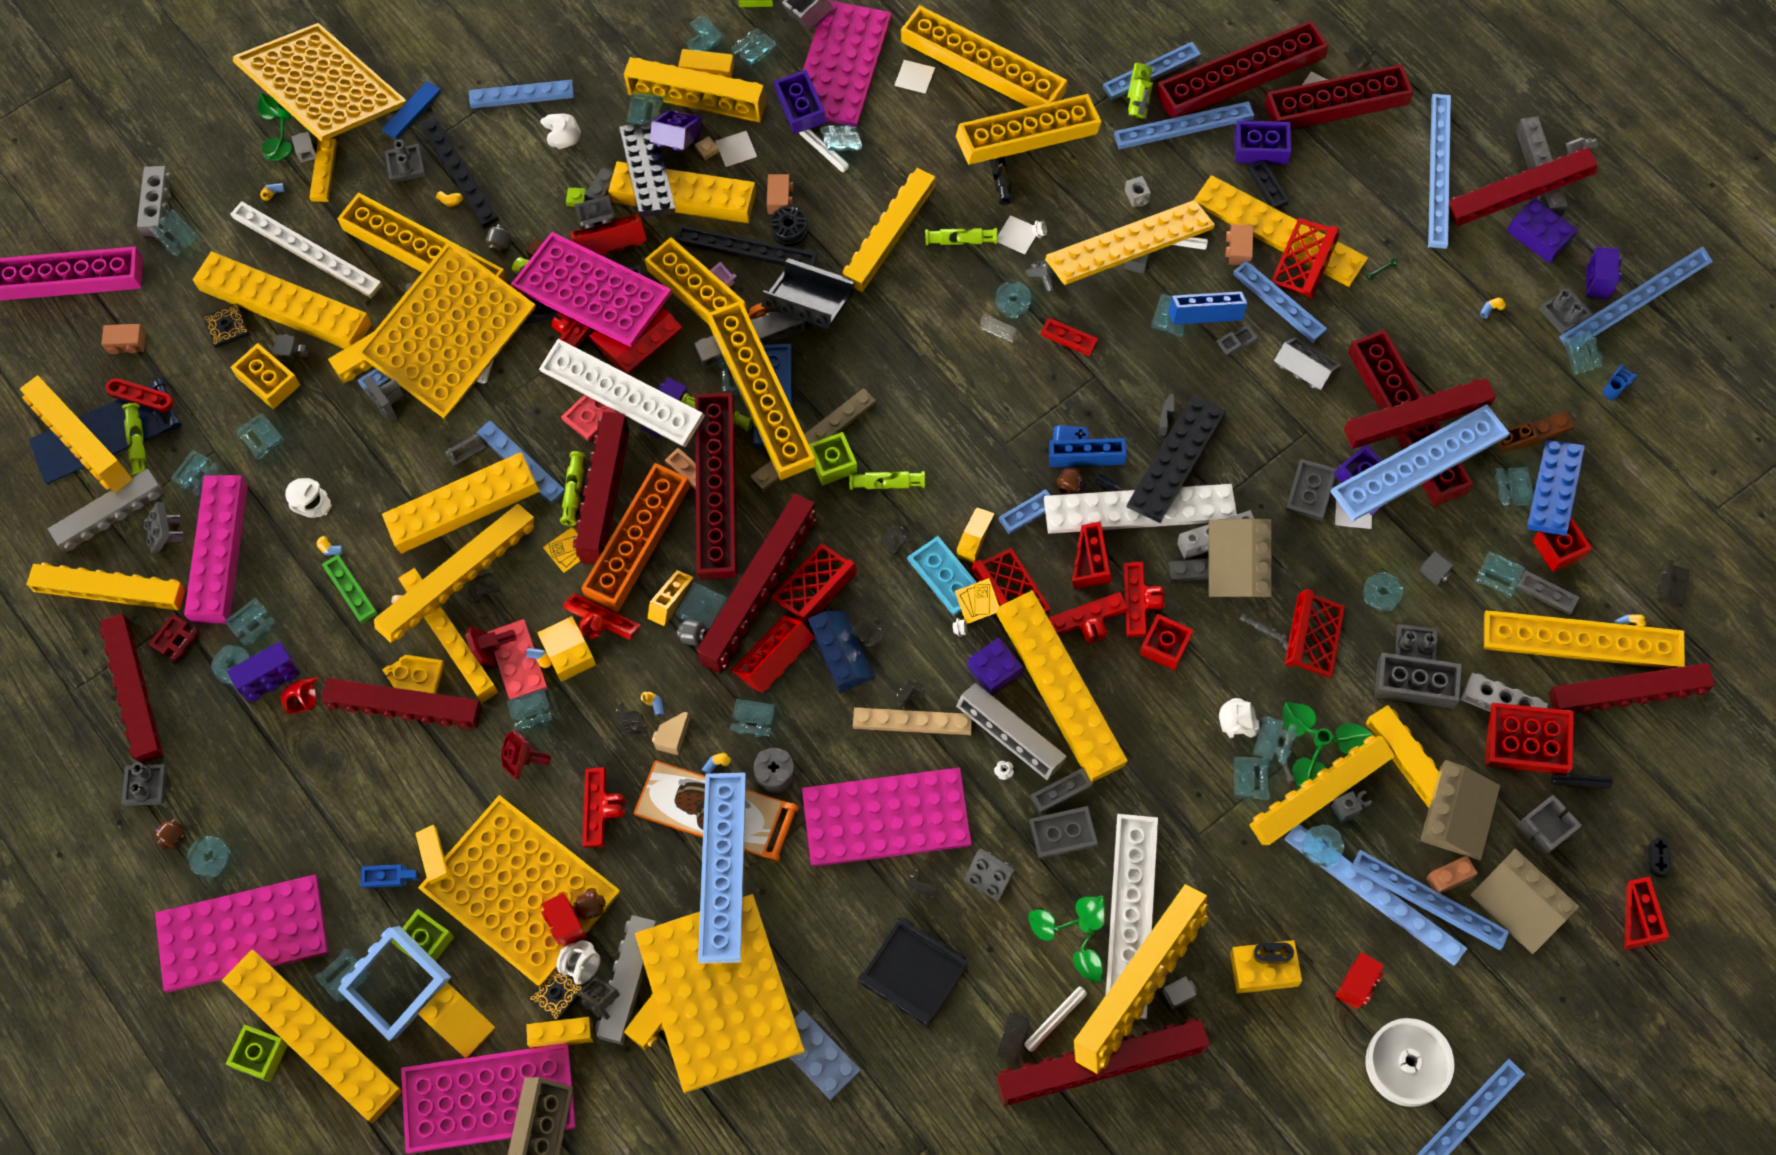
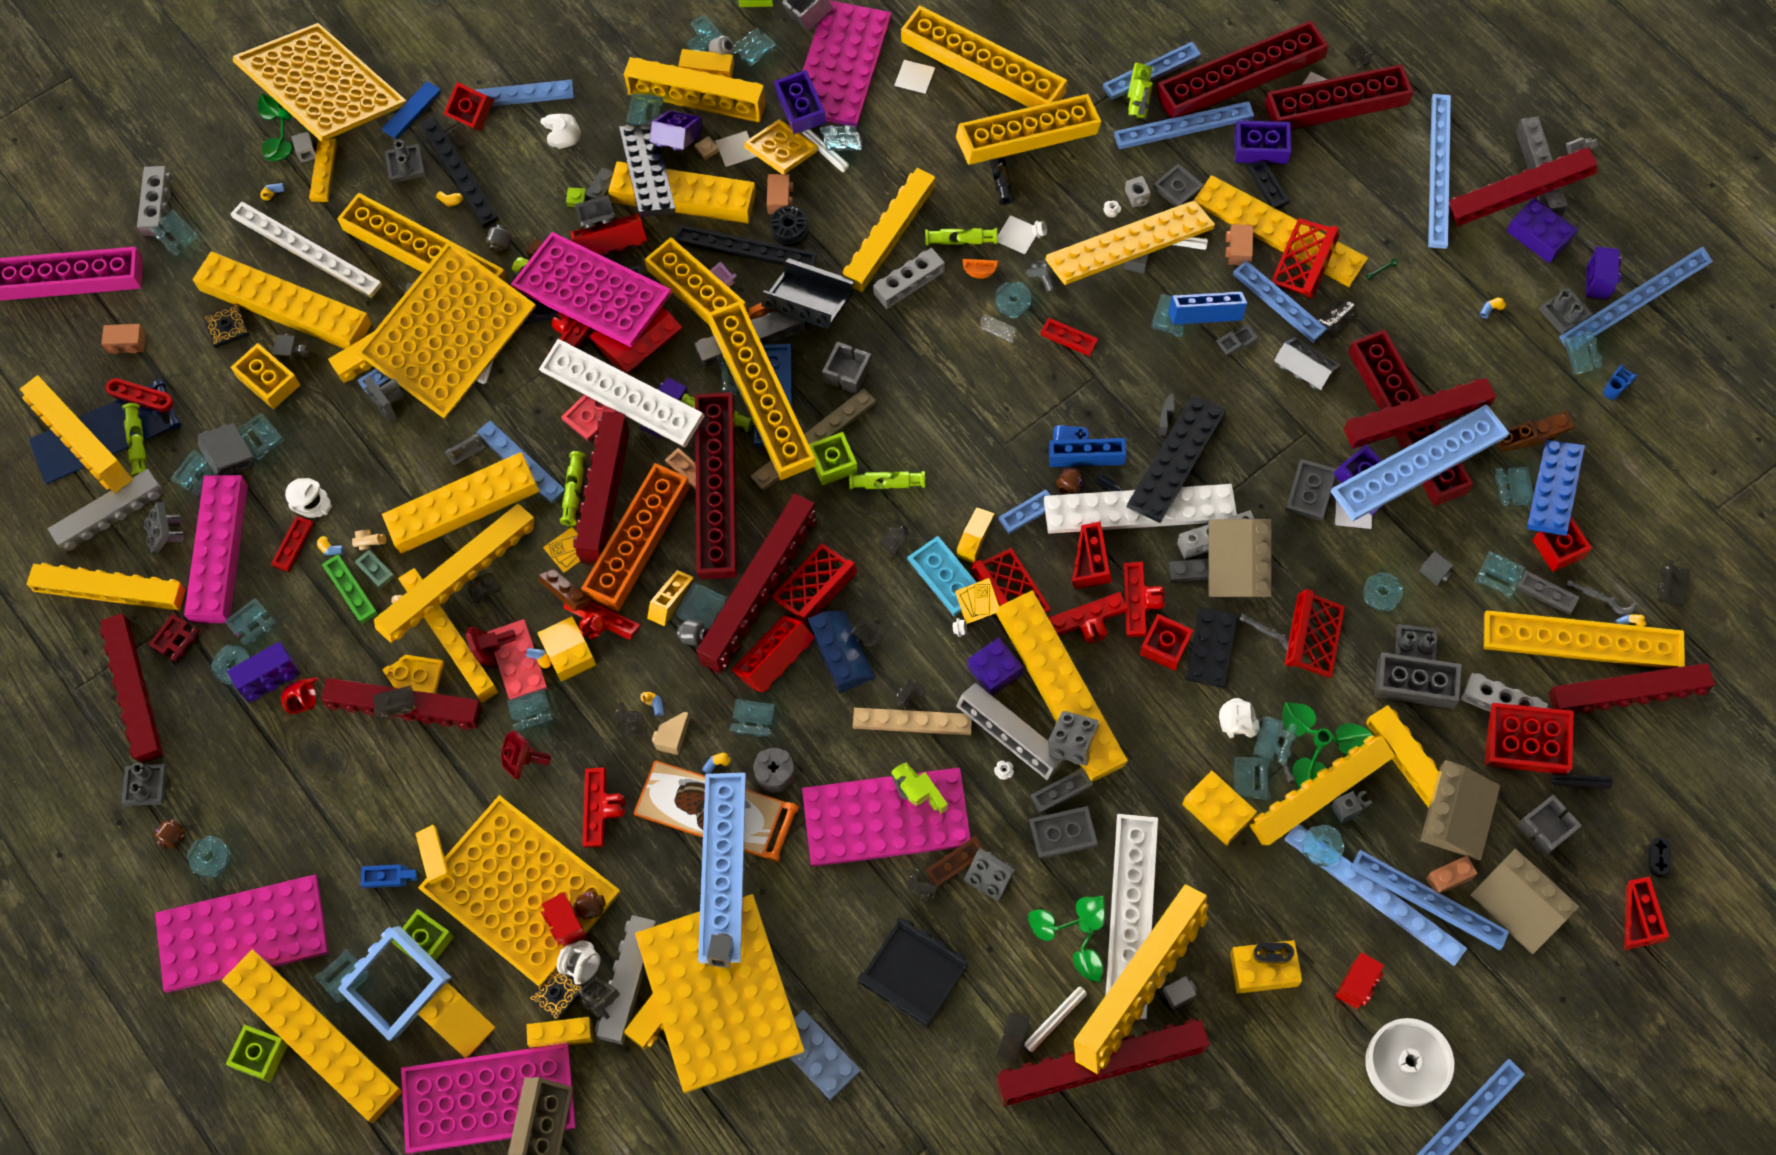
(225, 450): none -> dark grey brick
(292, 544): none -> red tile
(365, 539): none -> tan plate
(374, 569): none -> sand green plate
(394, 702): none -> clear smoke bracket
(468, 106): none -> red brick
(564, 590): none -> reddish brown plate
(720, 950): none -> dark grey brick
(721, 45): none -> light grey head
(781, 147): none -> yellow plate
(844, 370): none -> flat silver piece
(889, 296): none -> light grey brick
(917, 788): none -> lime plate
(954, 862): none -> reddish brown plate
(980, 268): none -> orange plate
(1072, 738): none -> dark grey bracket
(1112, 212): none -> white plate
(1178, 186): none -> dark grey plate
(1211, 647): none -> black plate
(1219, 808): none -> yellow brick
(1338, 316): none -> clear smoke bracket
(1612, 601): none -> dark grey piece

